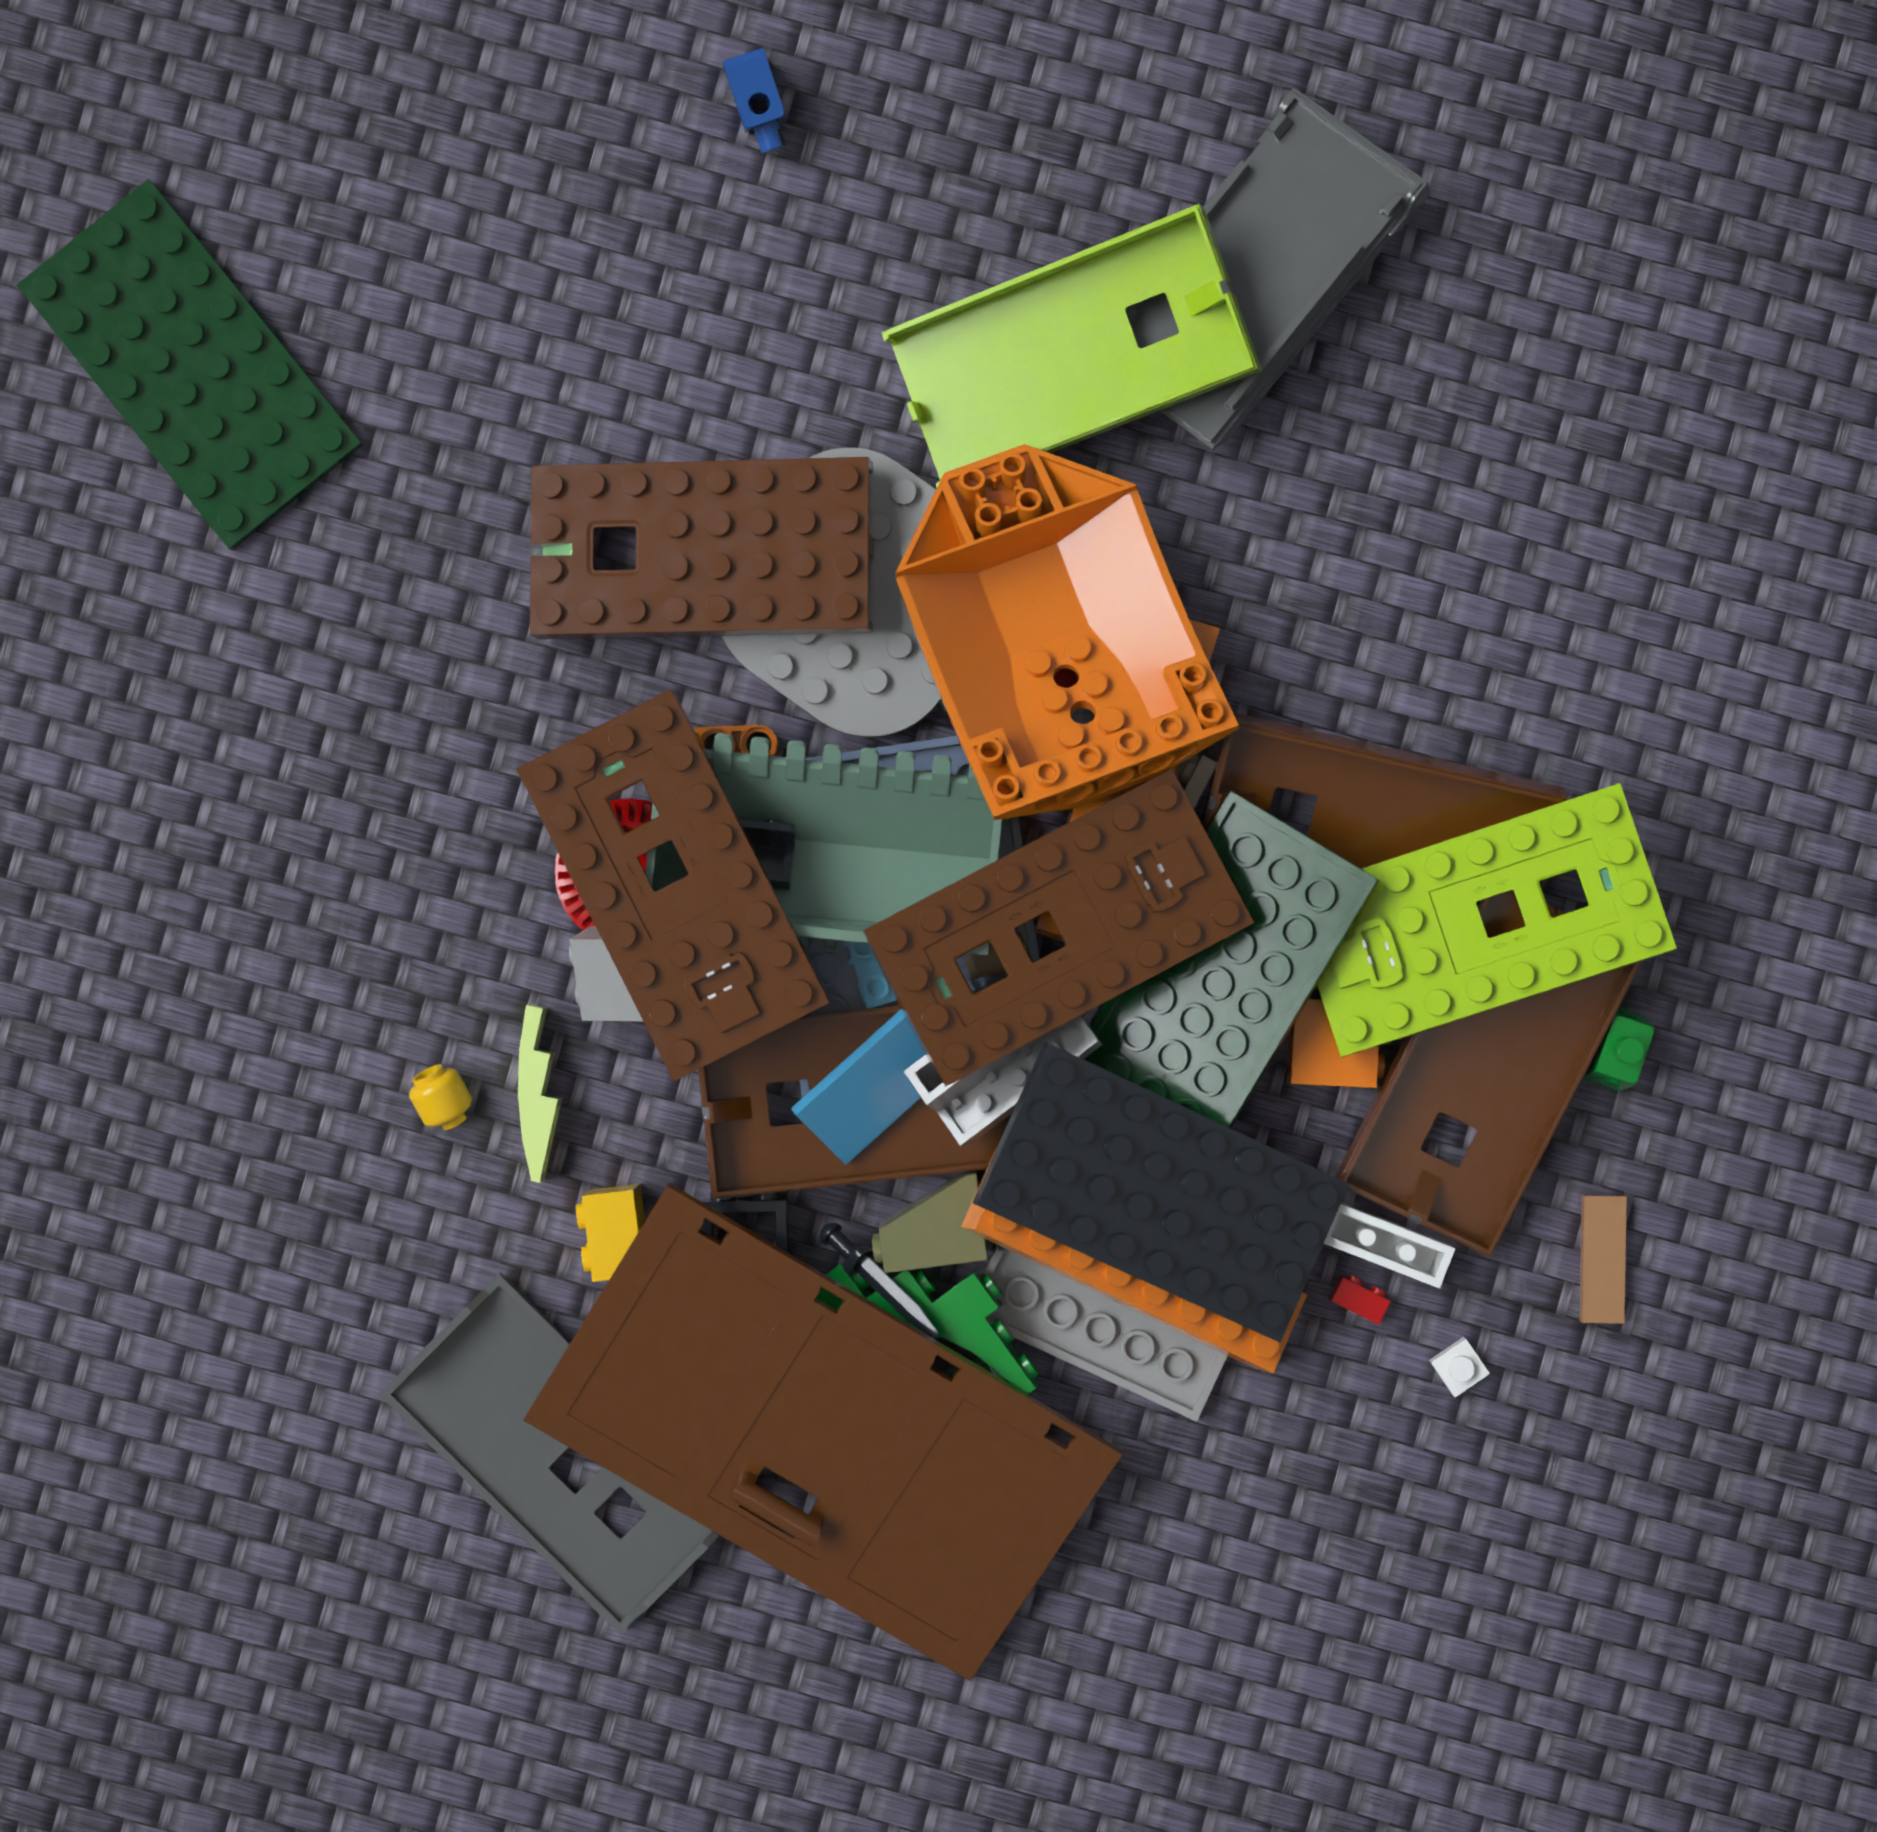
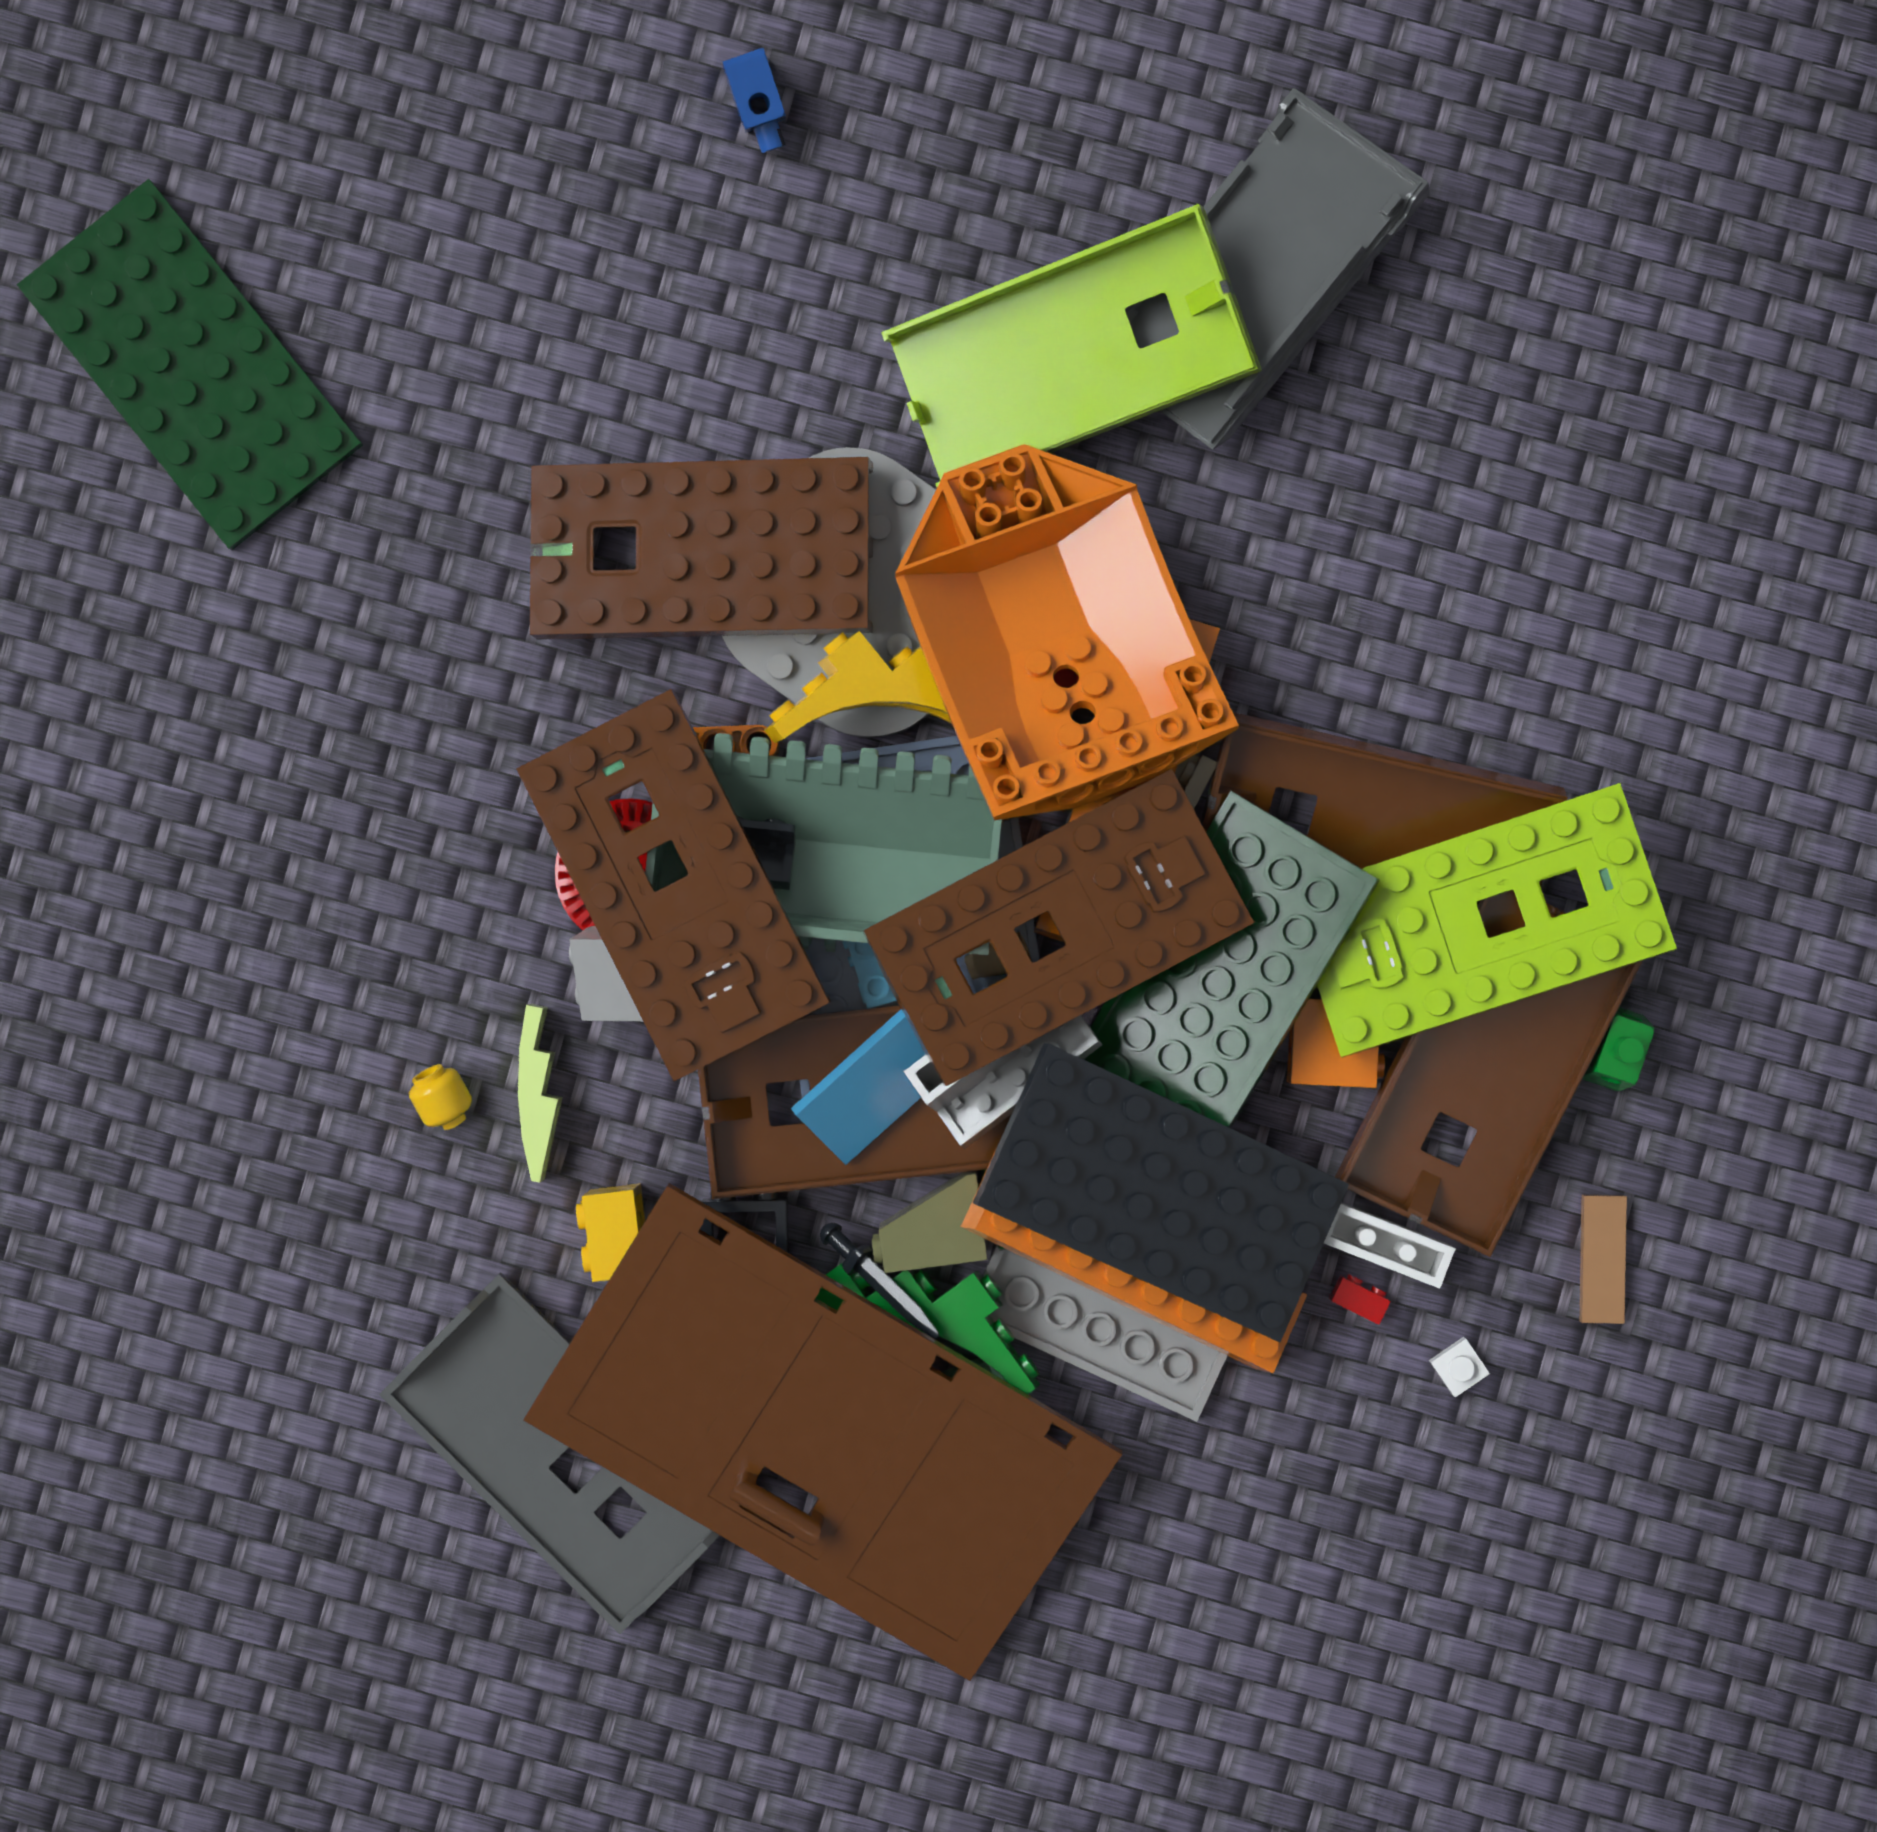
(858, 680): none -> yellow arch

